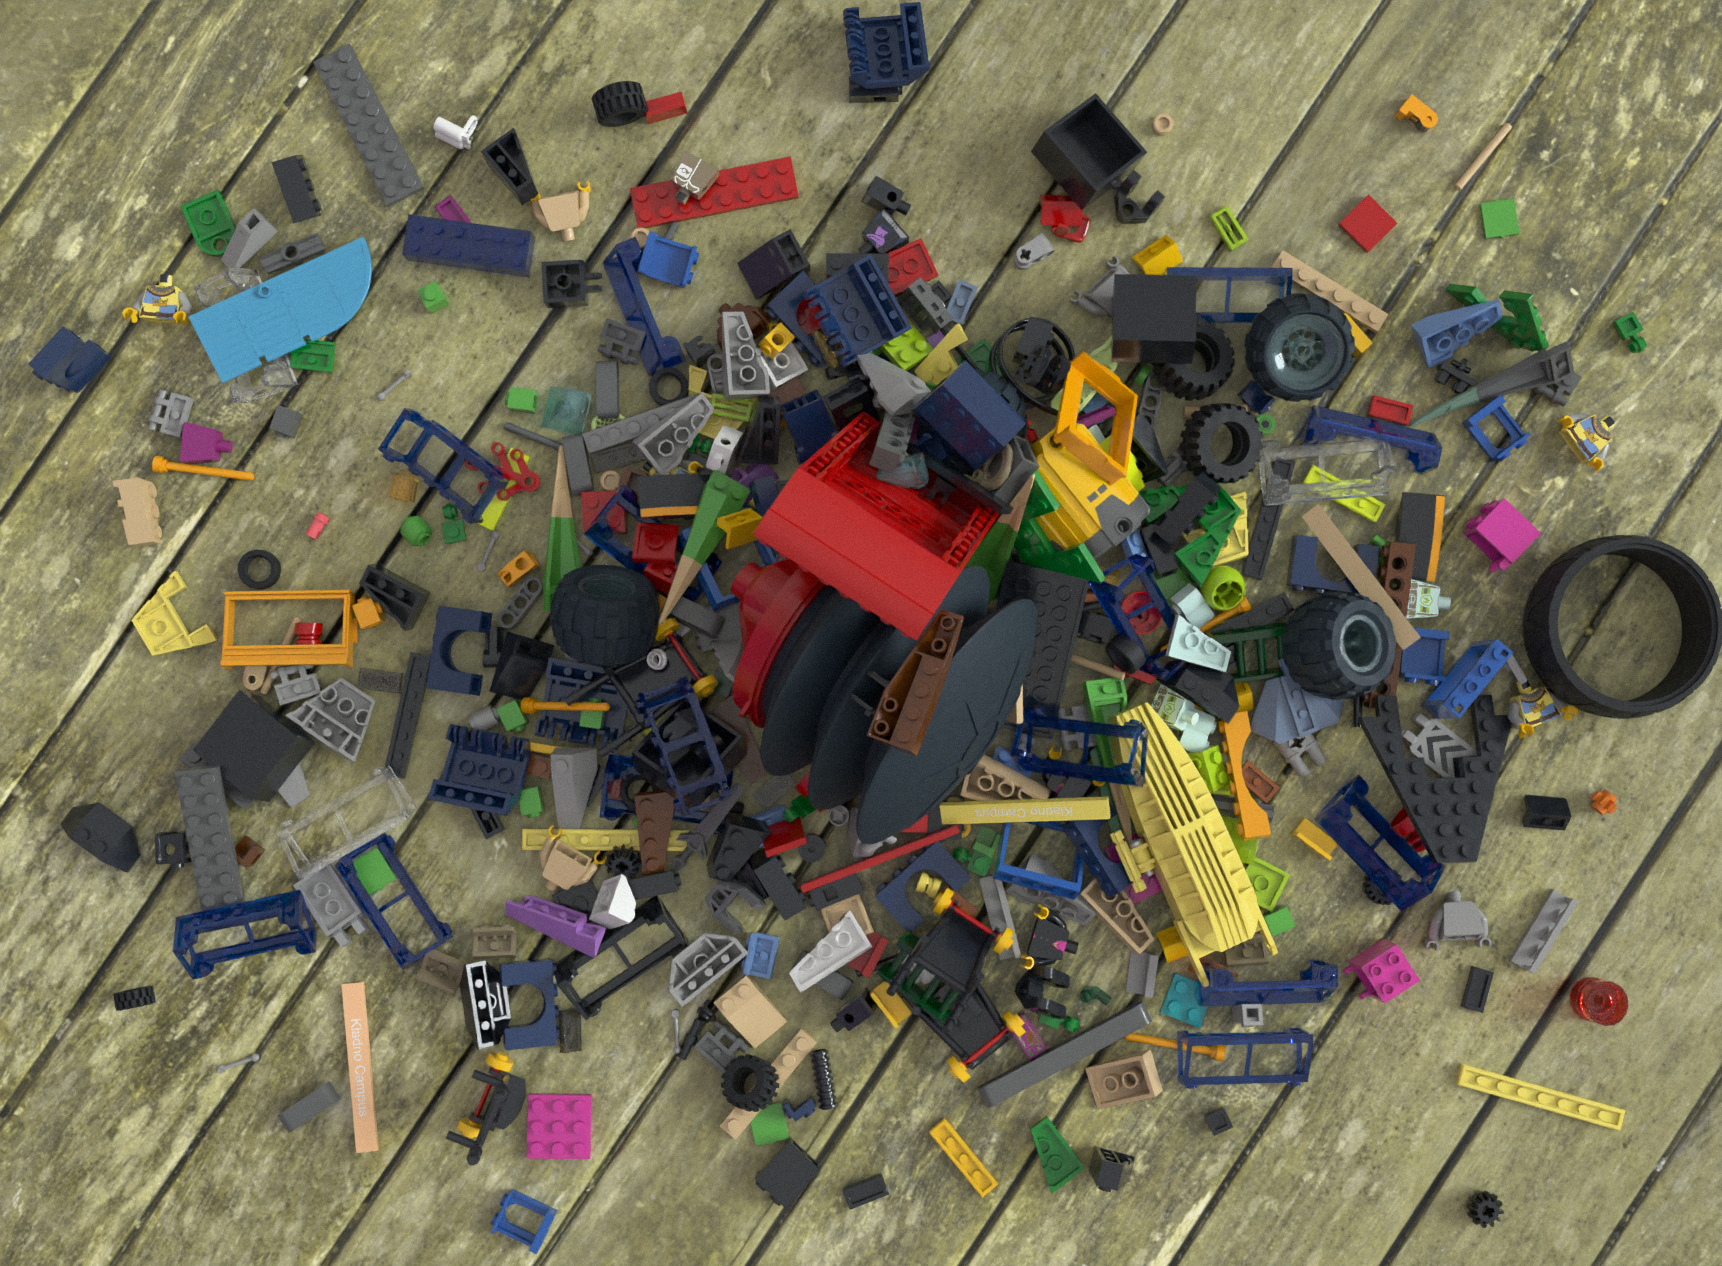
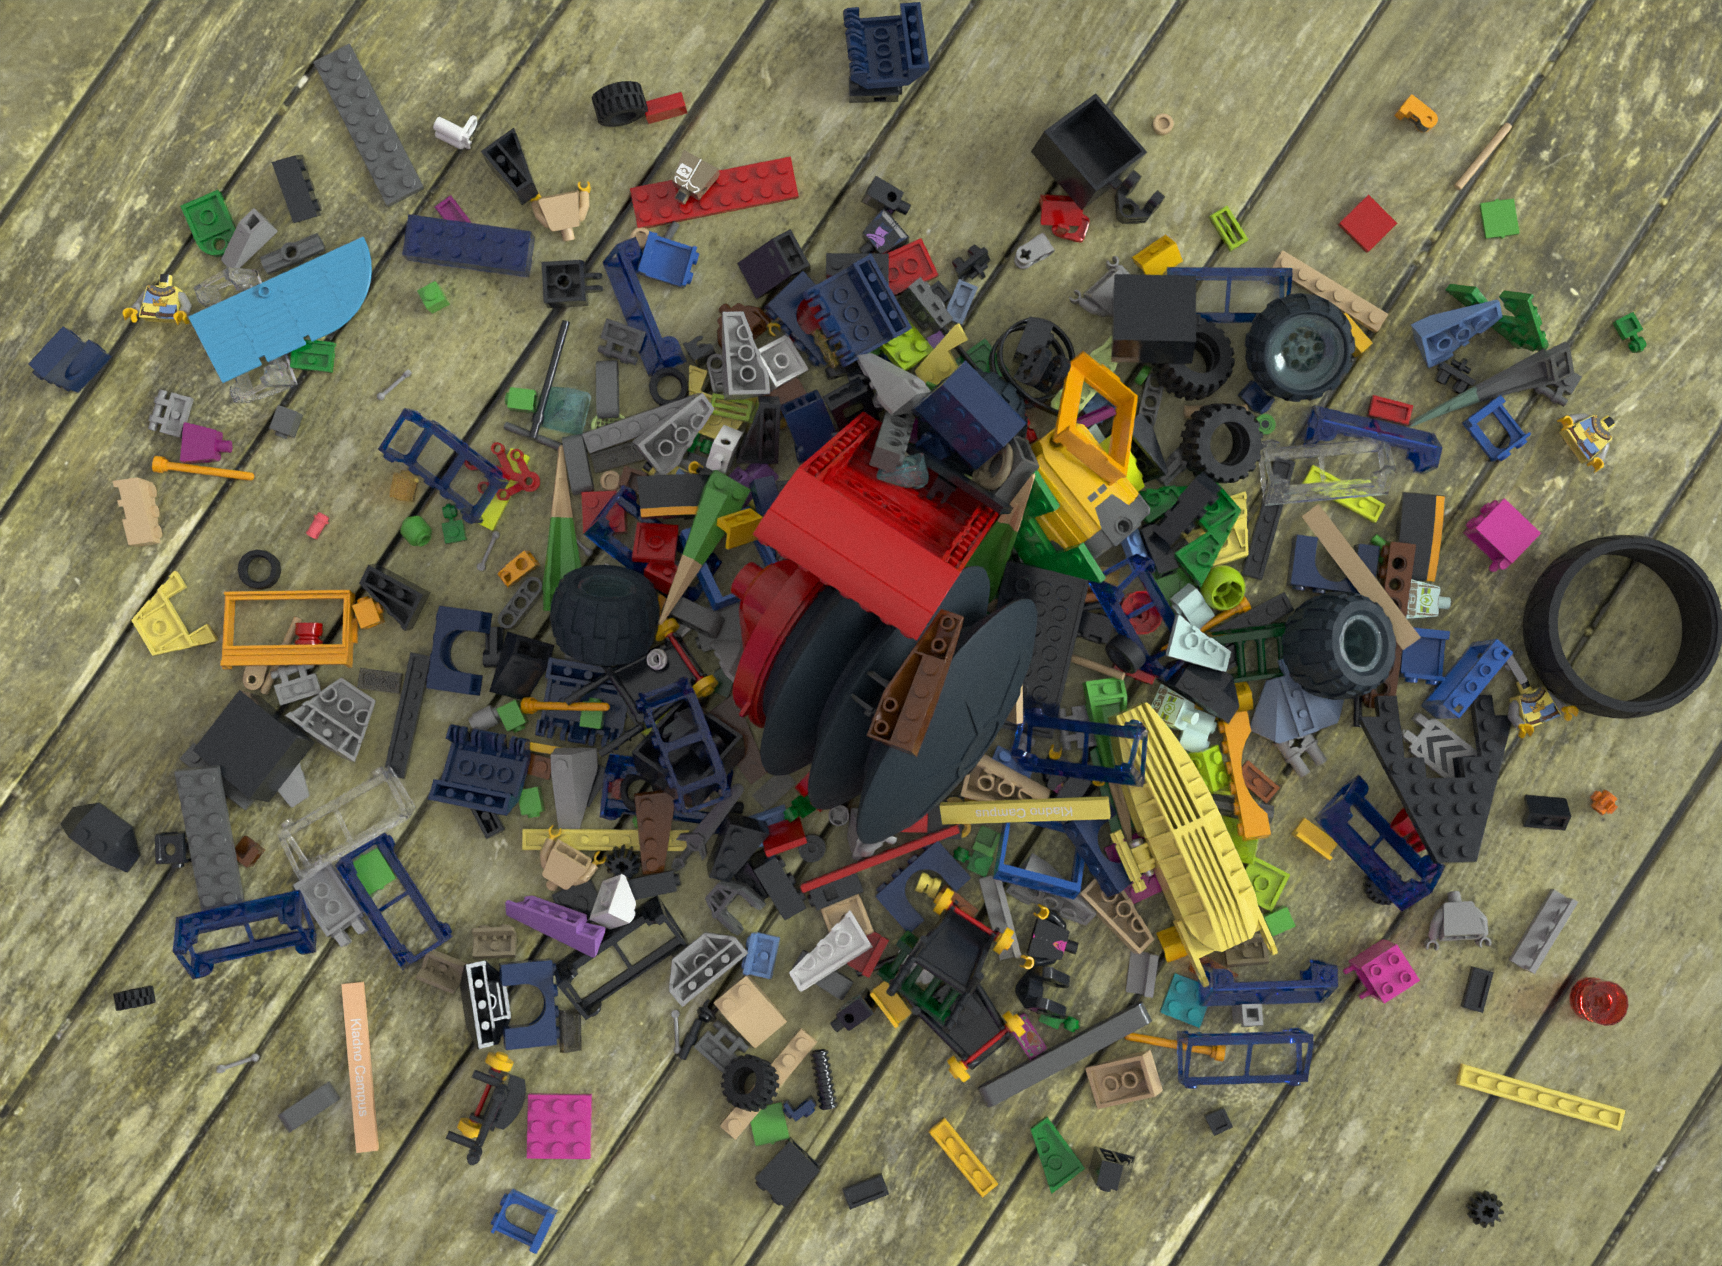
(538, 417): none -> black bar
(783, 338): yellow brick -> none
(974, 265): none -> black hips
(1094, 992): clear green arm -> none

